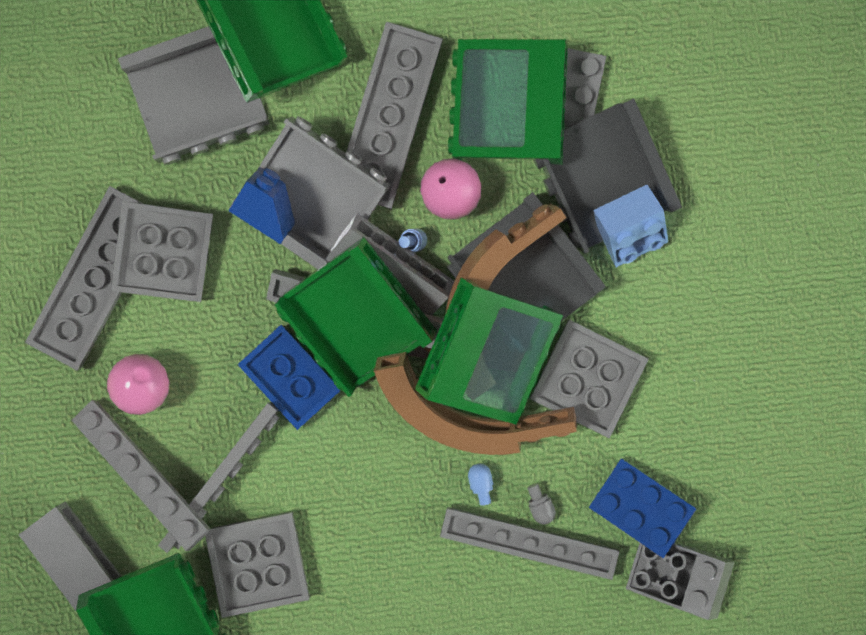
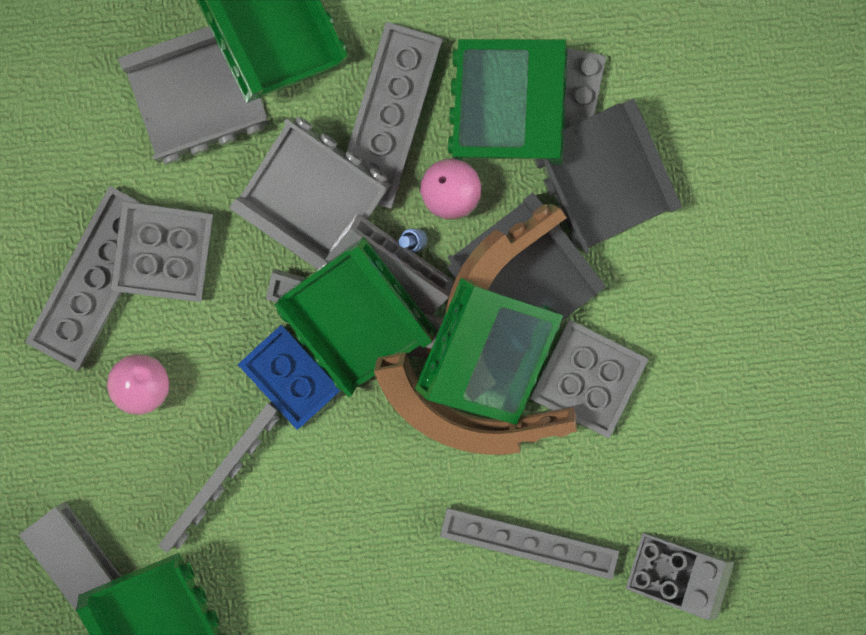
(141, 475): light grey plate -> none
(257, 564): light grey plate -> none
(265, 205): blue slope -> none
(481, 482): light blue cylinder -> none
(540, 505): light grey cylinder -> none
(632, 225): light blue slope -> none
(642, 508): blue plate -> none

